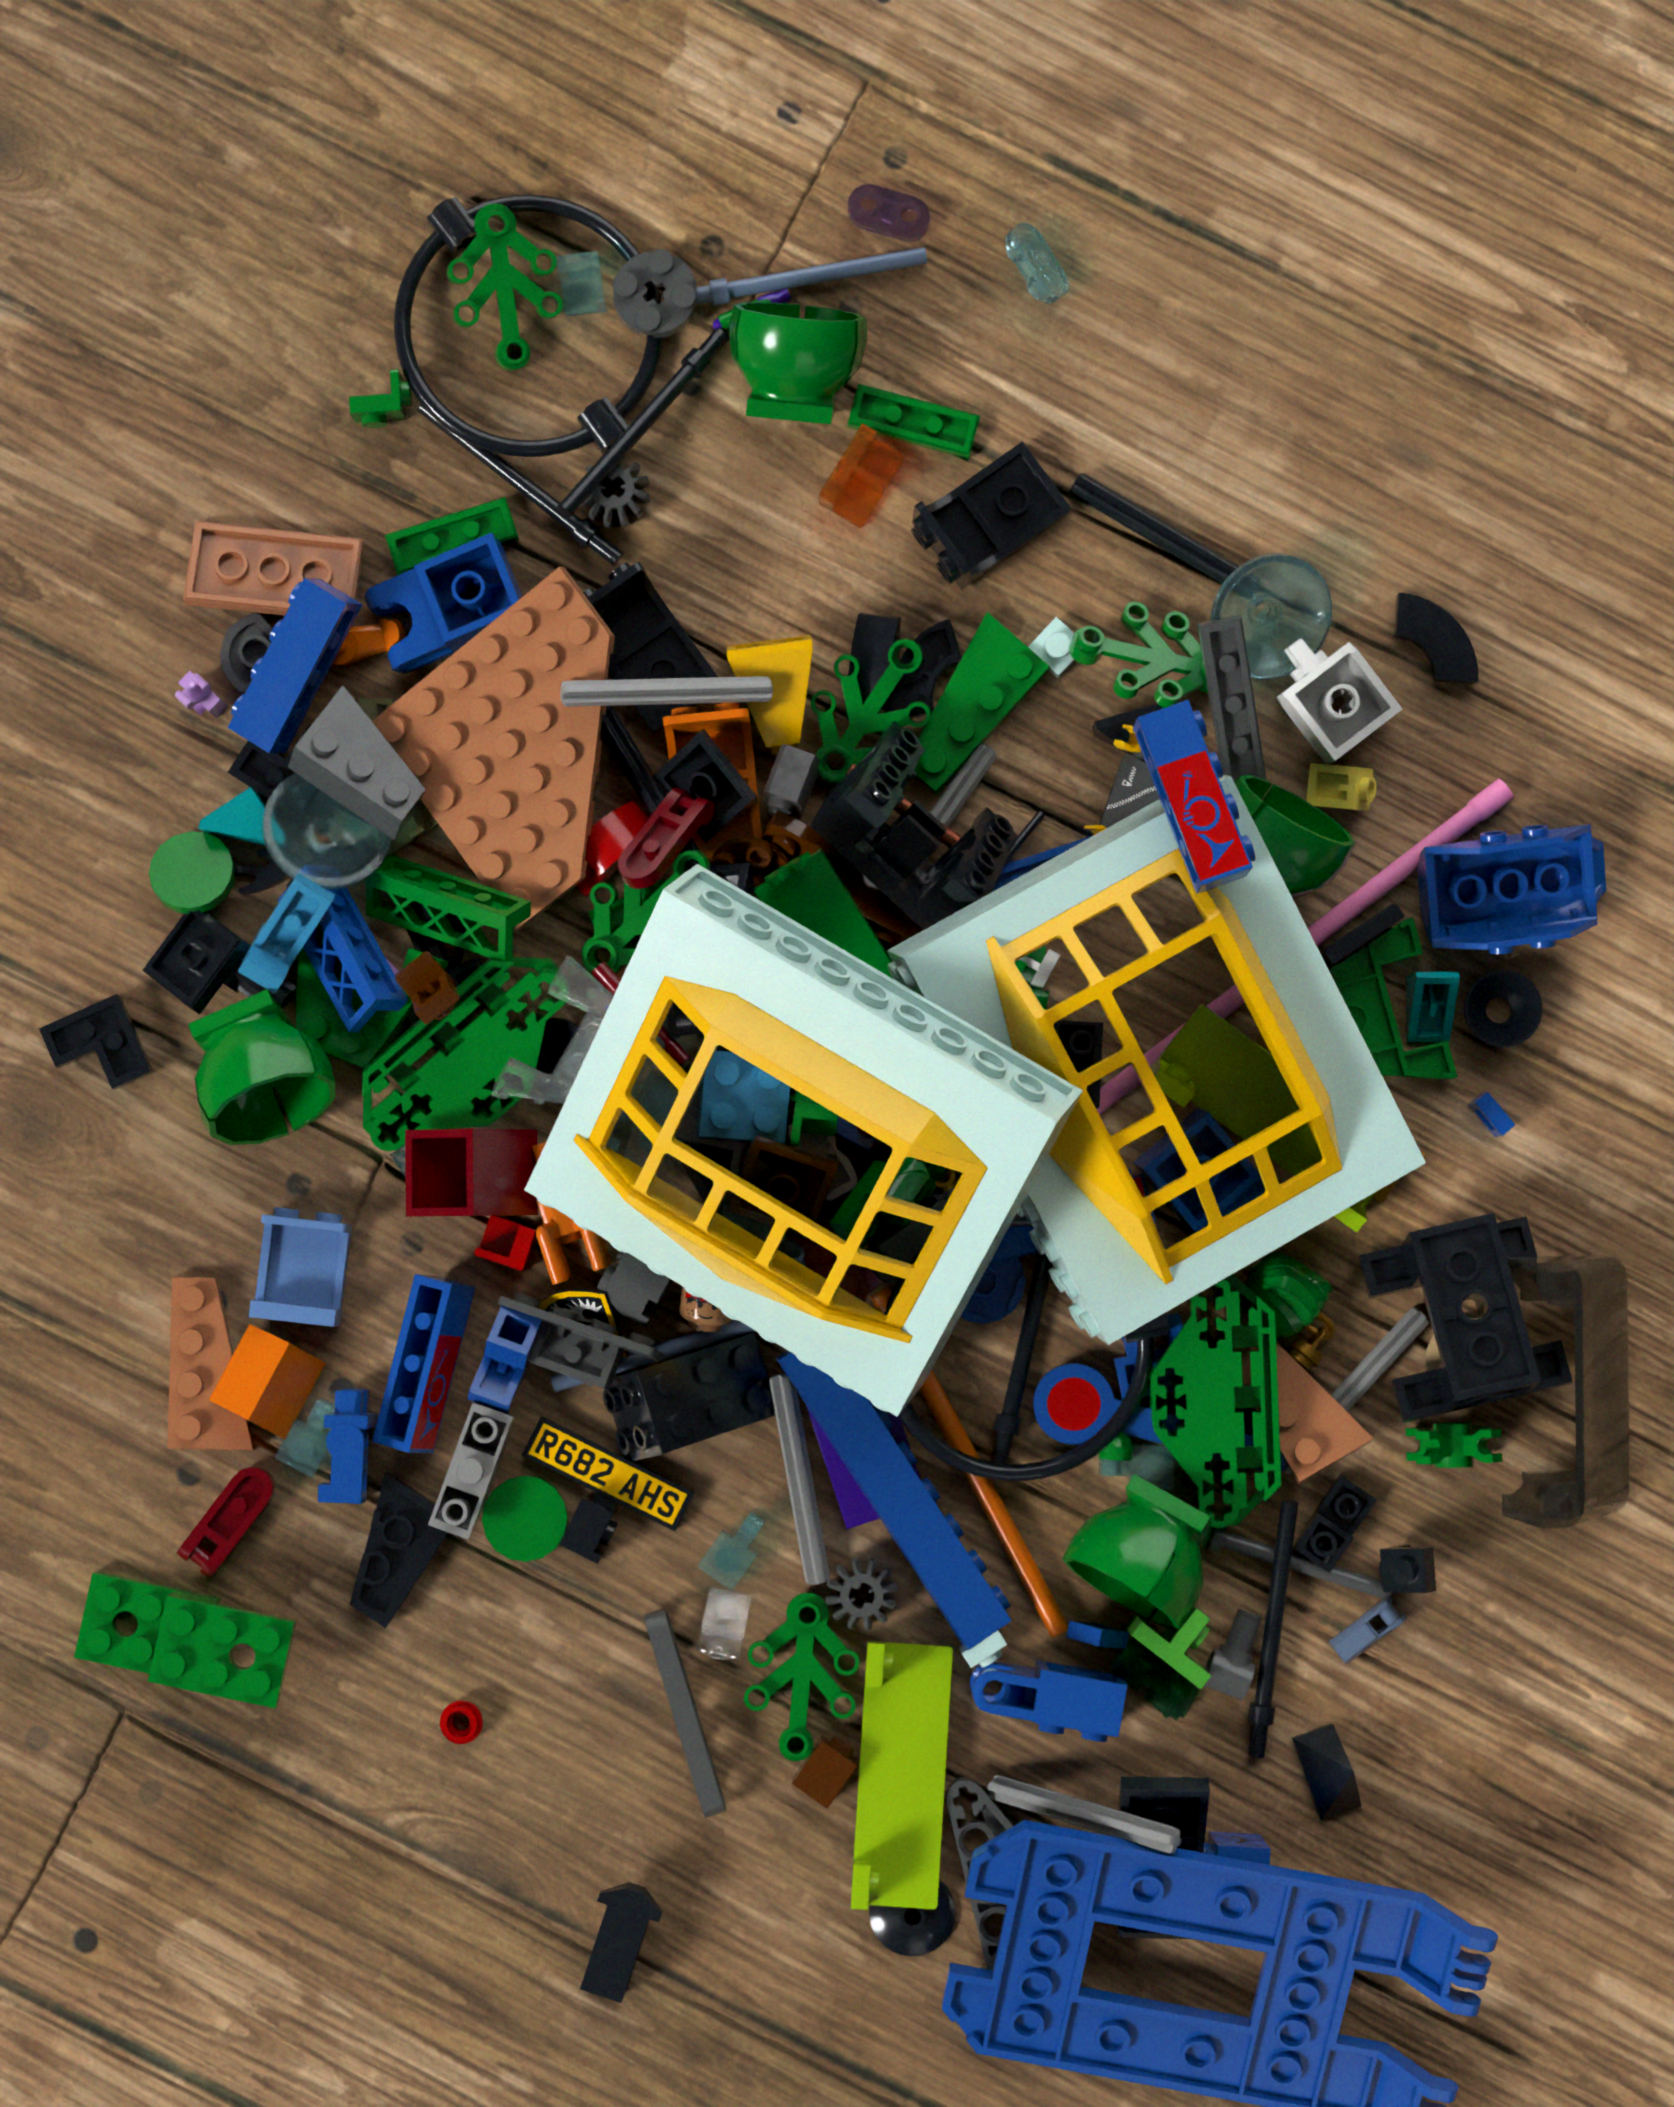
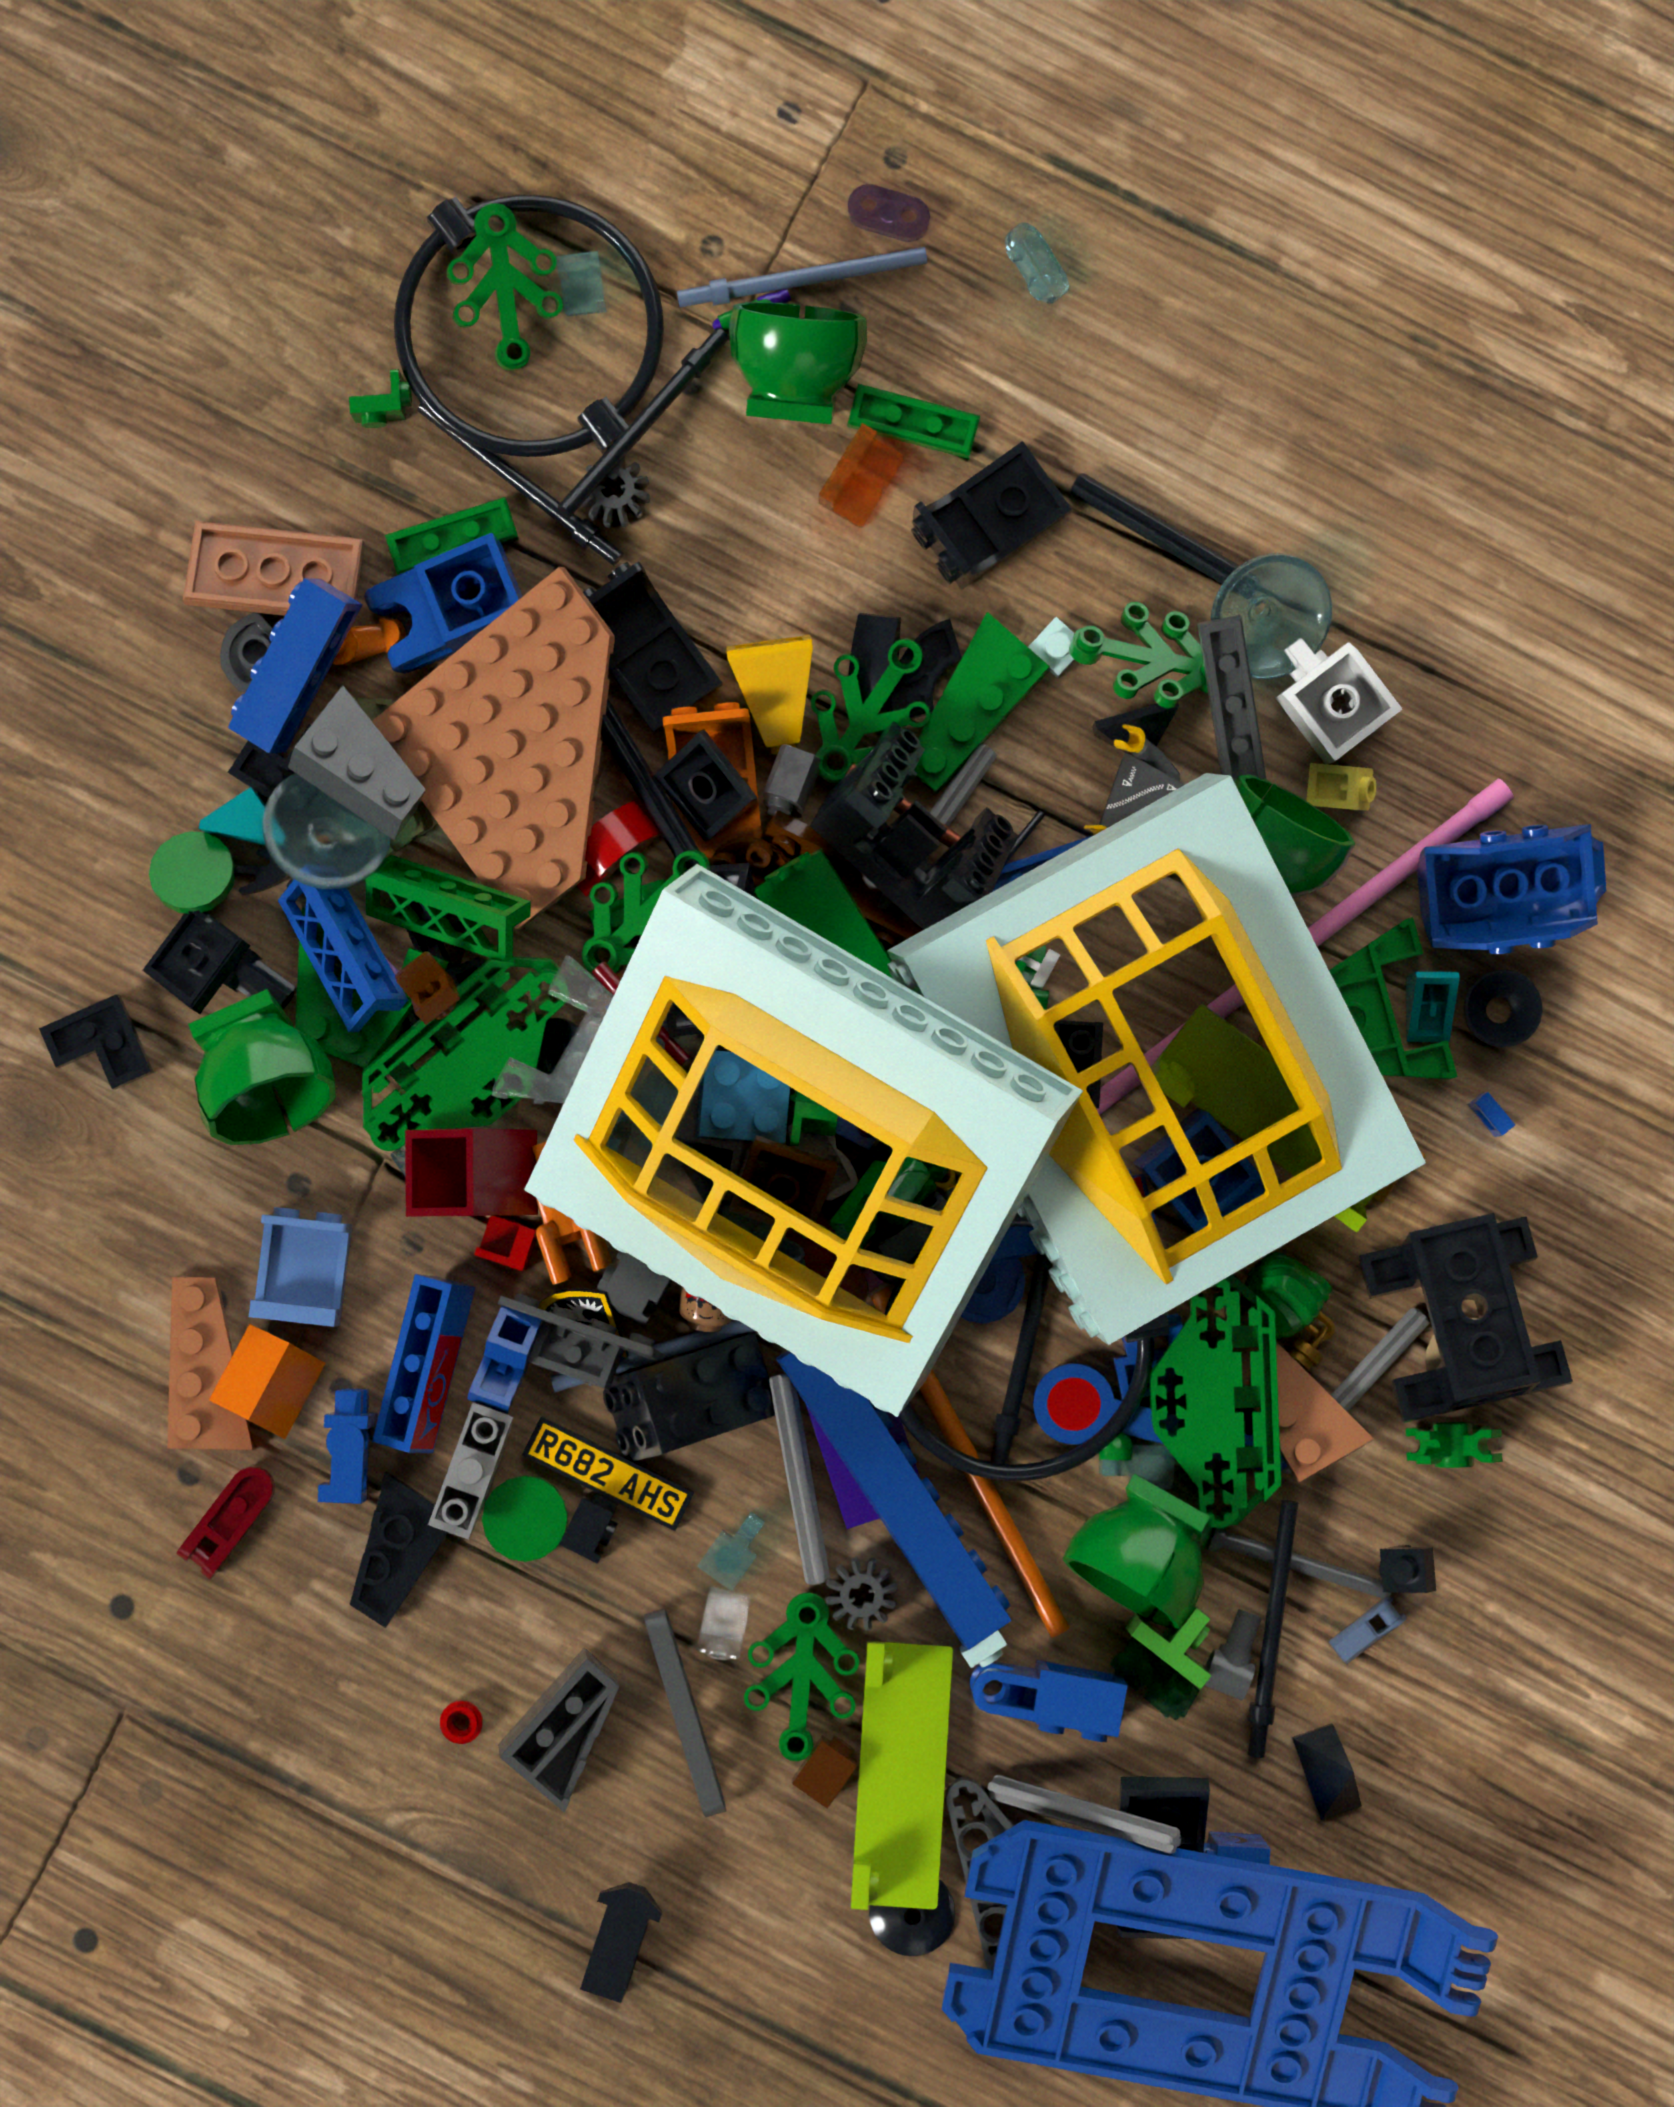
(185, 1639): green bracket -> none
(199, 696): lavender plate -> none
(285, 933): dark azure bracket -> none
(306, 1442): clear light blue plate -> none
(560, 1728): none -> dark grey wedge
(631, 287): dark grey plate -> none
(663, 837): dark red plate -> none
(666, 691): light grey axle -> none
(1097, 1634): blue tile -> none
(1193, 796): brick -> none
(1334, 1523): black slope -> none
(1361, 934): black tile -> none
(1438, 637): black tile -> none
(1601, 1479): clear smoke windscreen -> none

